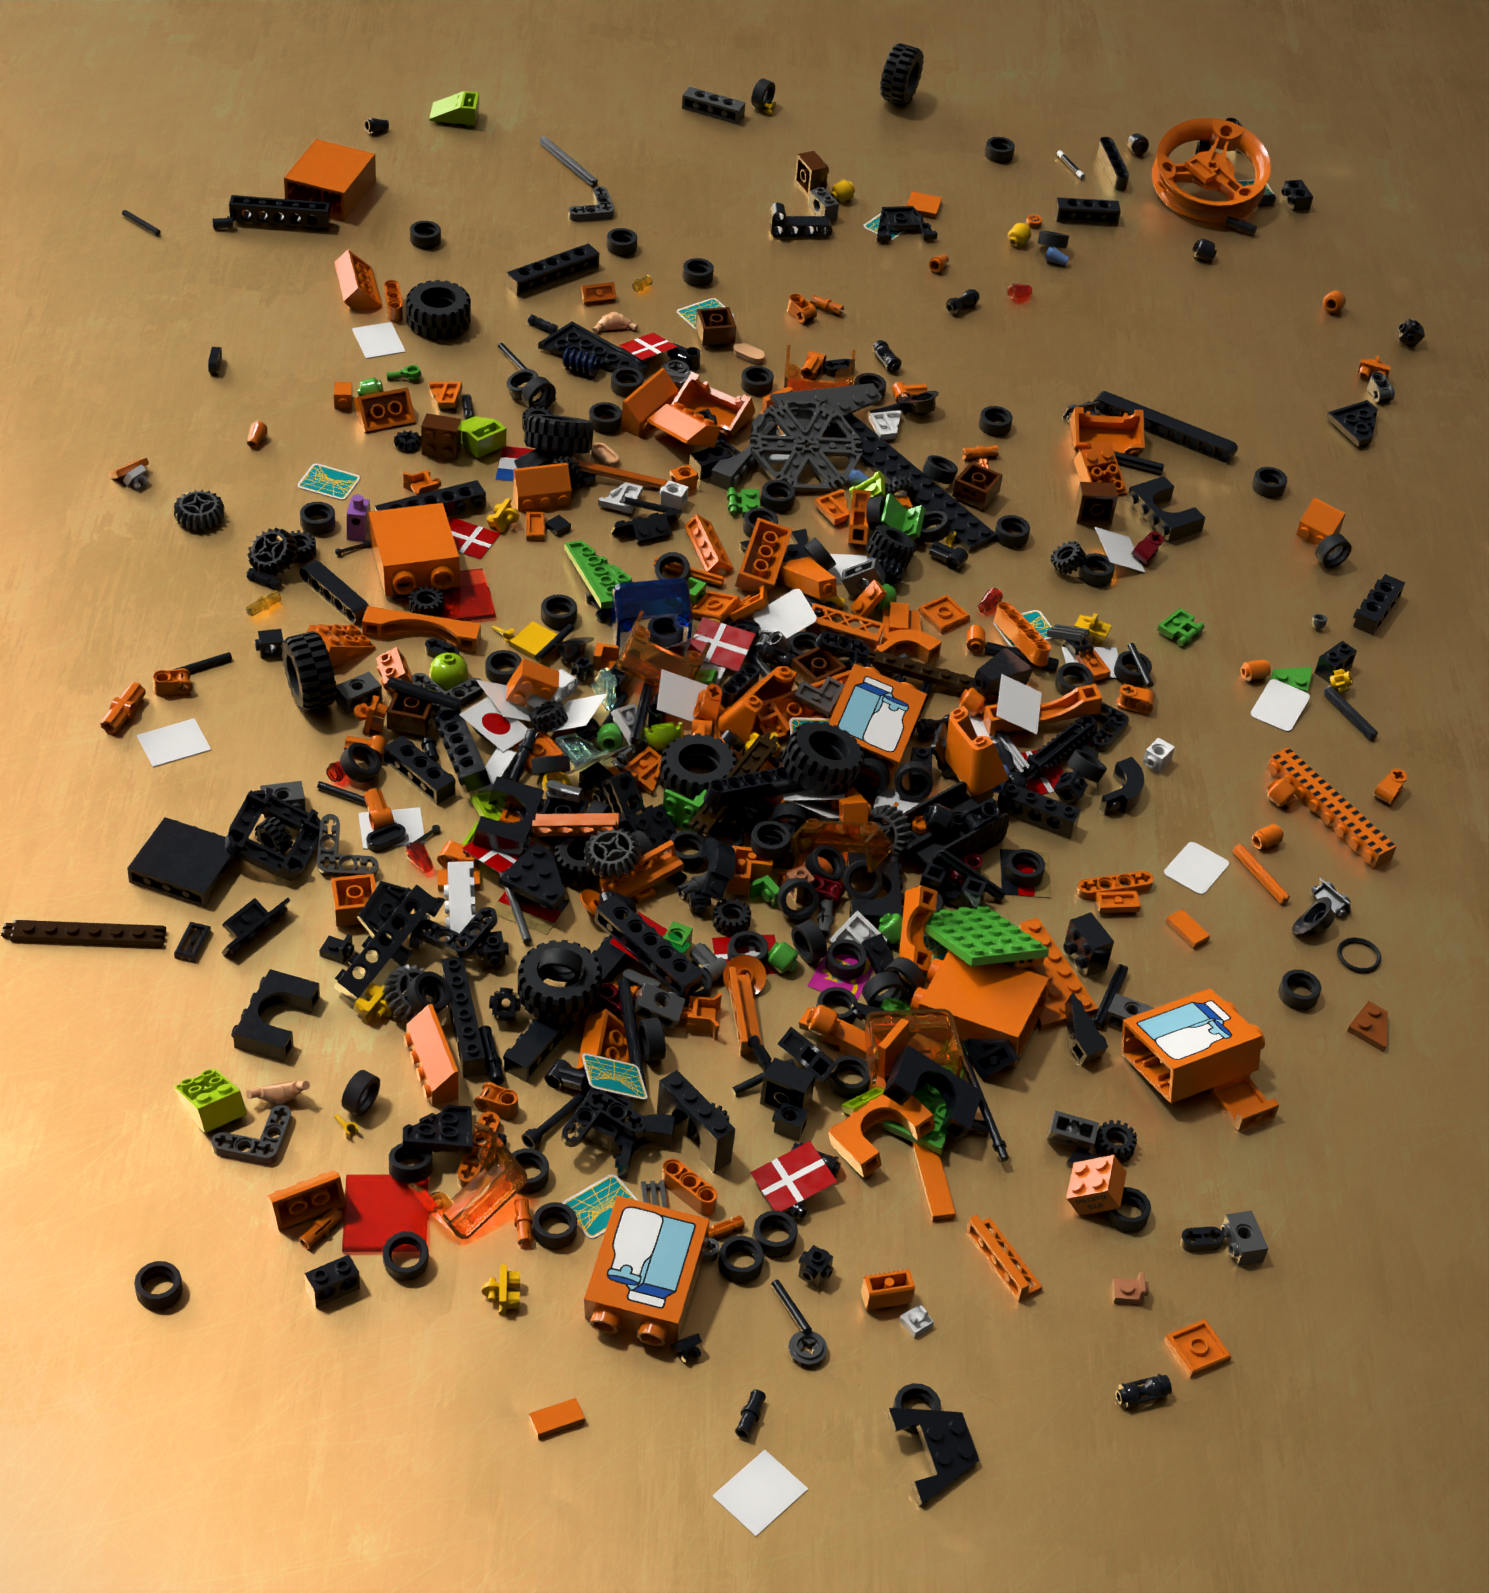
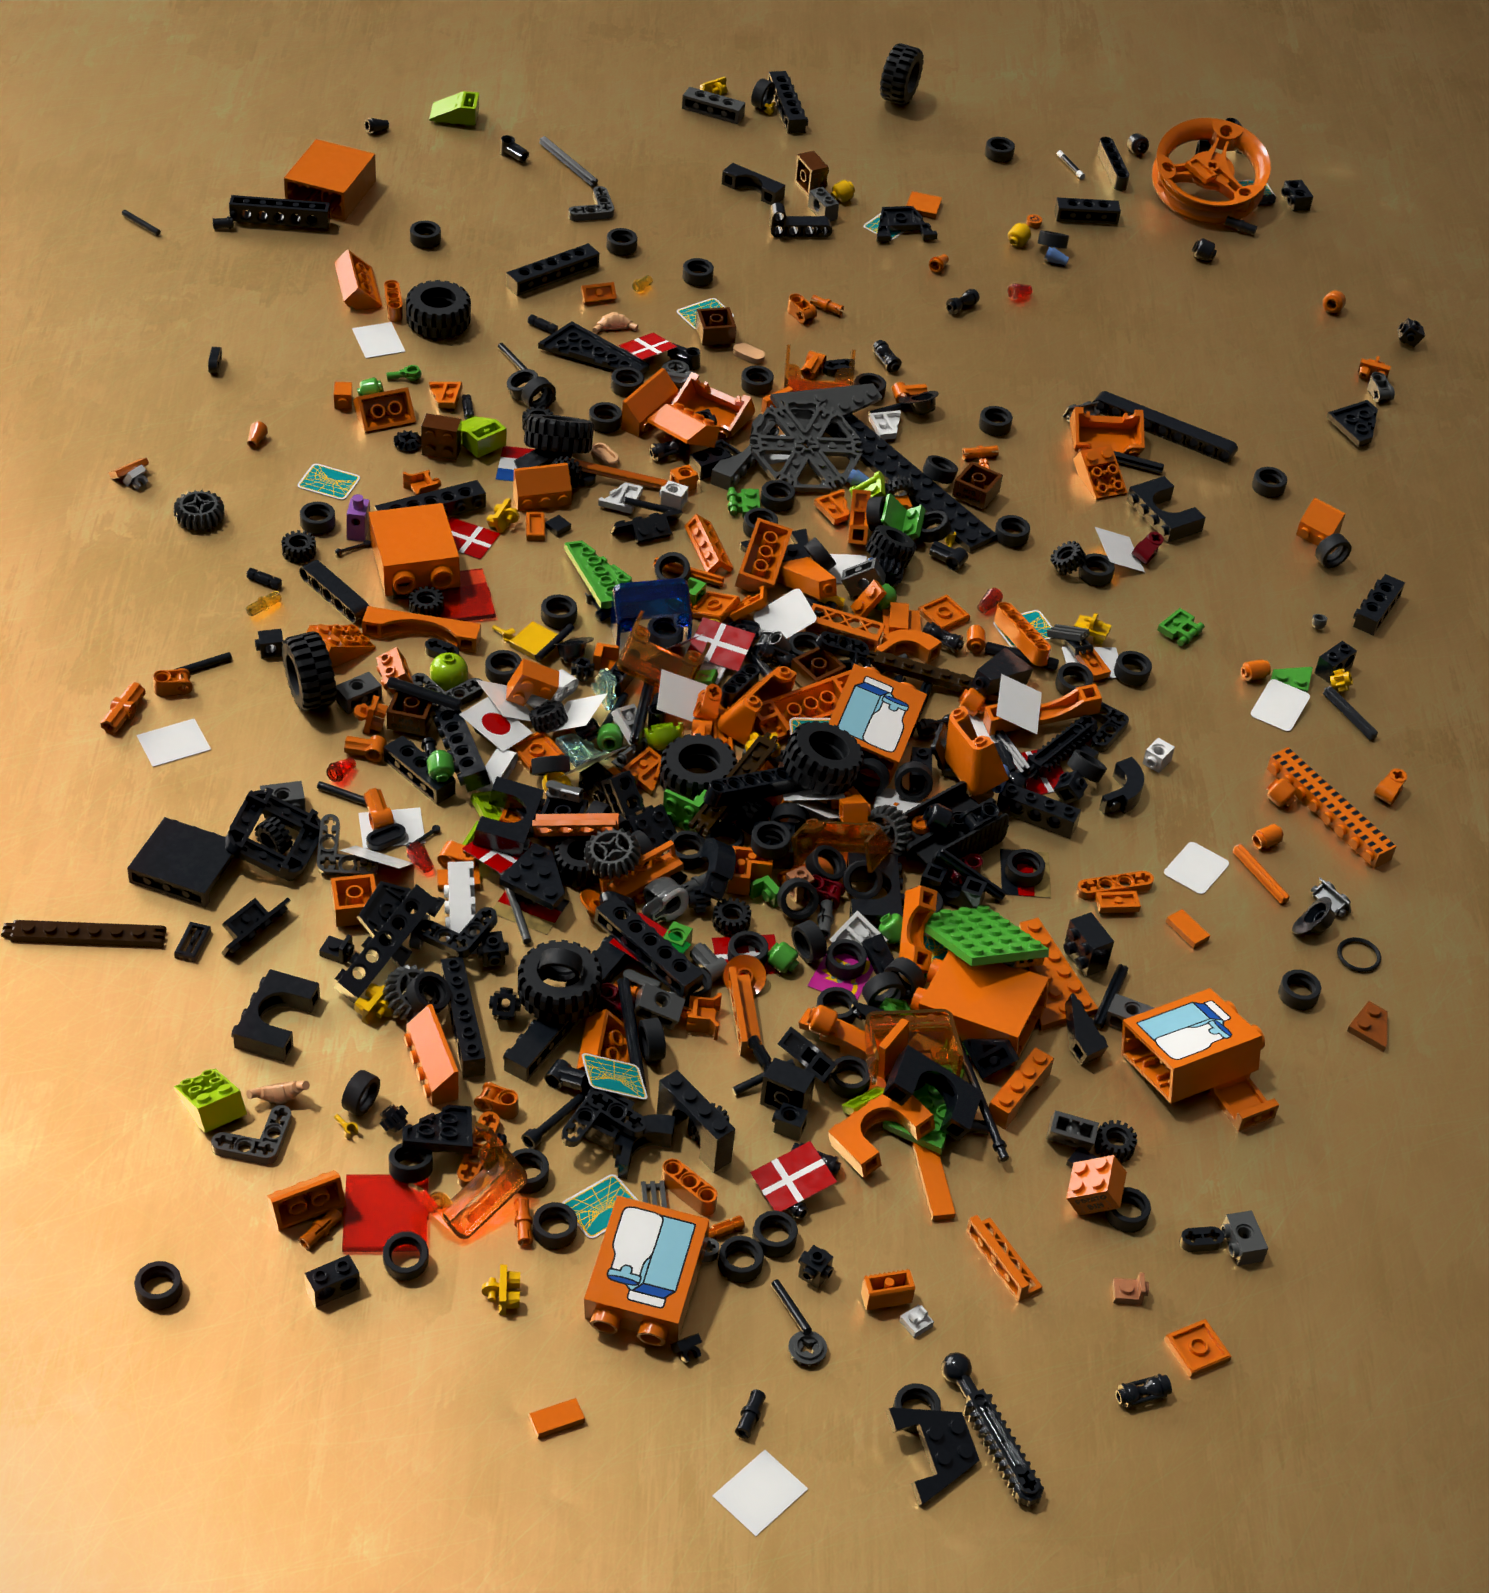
(273, 551): black gear -> none
(354, 771): black tyre -> none
(376, 856): none -> white sticker
(393, 1118): none -> black gear
(440, 765): none -> bright green head
(492, 1060): black pin -> none
(510, 148): none -> black piece
(525, 749): black pin -> none
(581, 363): dark blue piece -> none
(660, 450): none -> black piece
(664, 899): none -> dark grey piece
(715, 86): none -> yellow hips
(733, 740): black beam -> none
(739, 177): none -> black arch
(788, 103): none -> black brick
(820, 699): dark grey plate -> none
(951, 641): none -> black piece
(1011, 1096): none -> orange arch
(1016, 1470): none -> black gear
(1095, 503): reddish brown brick -> none
(1137, 699): orange piece -> none
(1140, 665): black bar -> none

